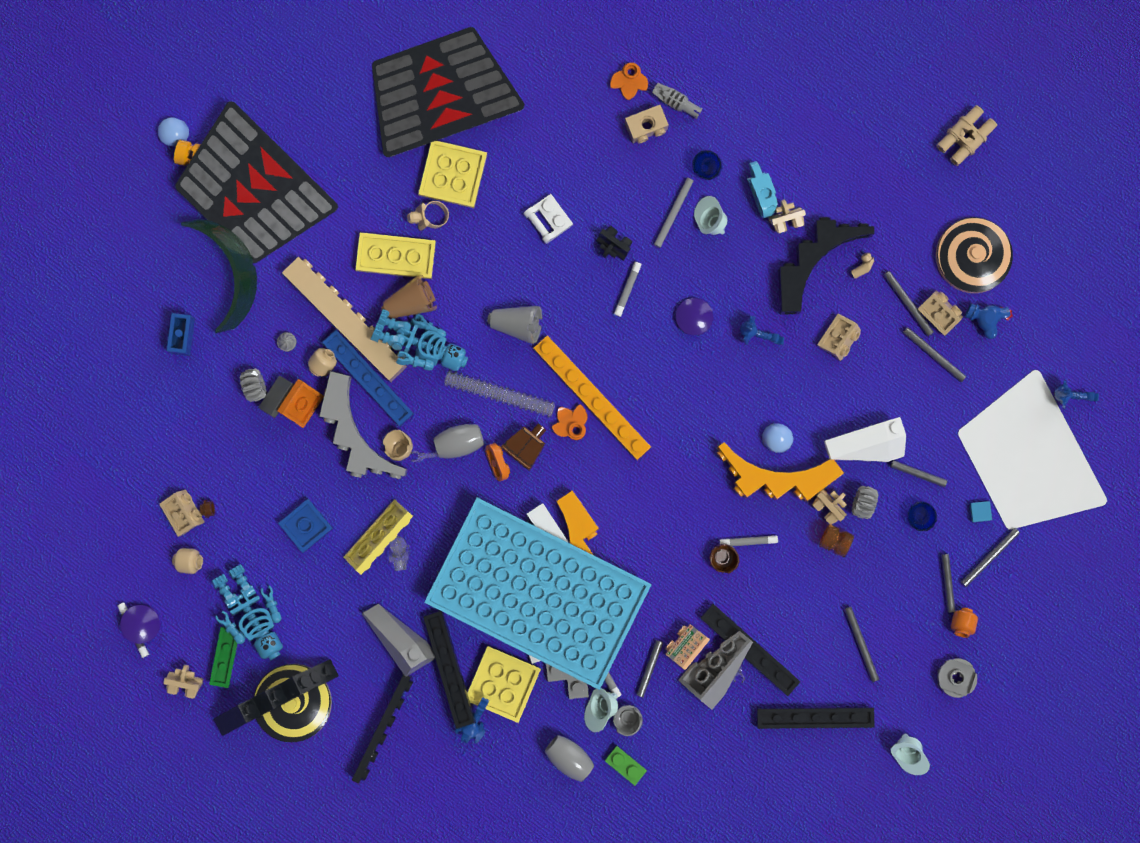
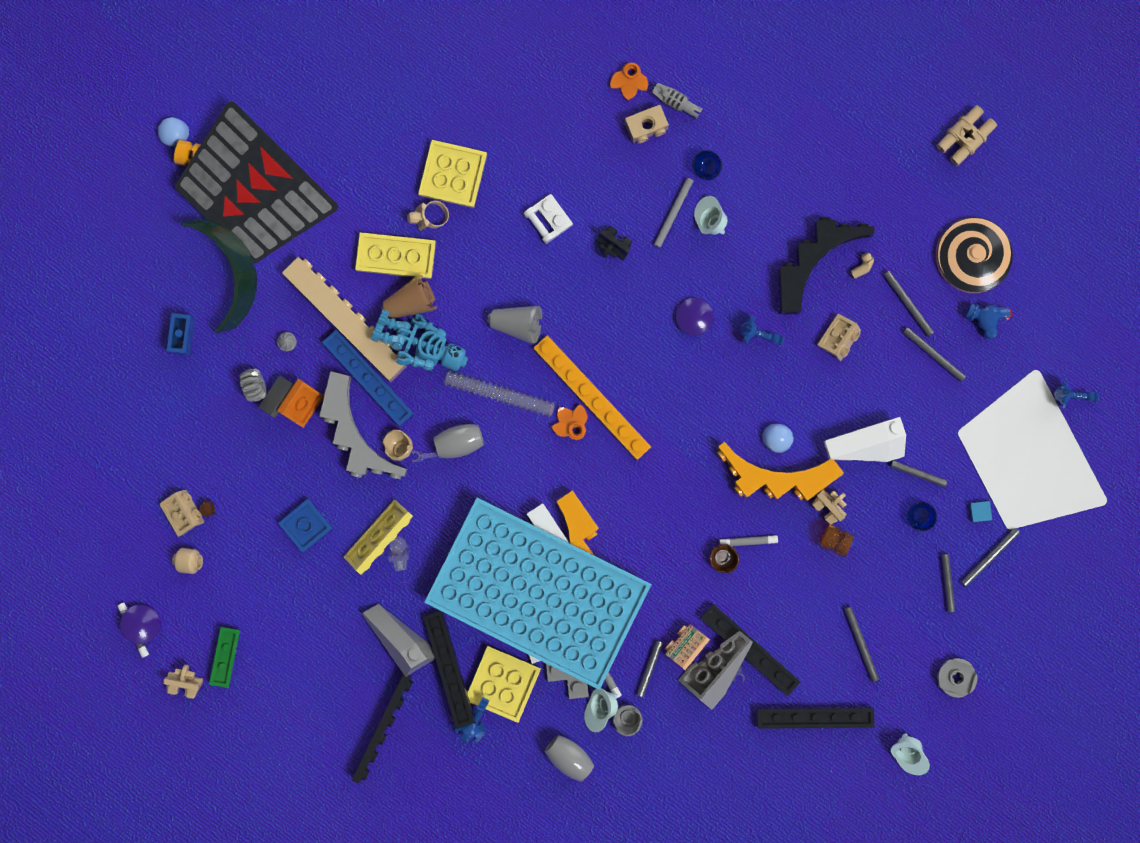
(266, 643): dark azure piece -> none
(275, 697): black arch -> none
(299, 717): dish -> none
(322, 362): tan head -> none
(439, 91): sticker -> none
(495, 457): orange plate -> none
(525, 446): reddish brown torso -> none
(625, 765): bright green plate -> none
(627, 289): light grey bar -> none
(762, 190): medium azure piece -> none
(795, 215): tan hips -> none
(865, 502): light grey gear -> none
(941, 312): tan bracket -> none
(964, 622): orange head -> none

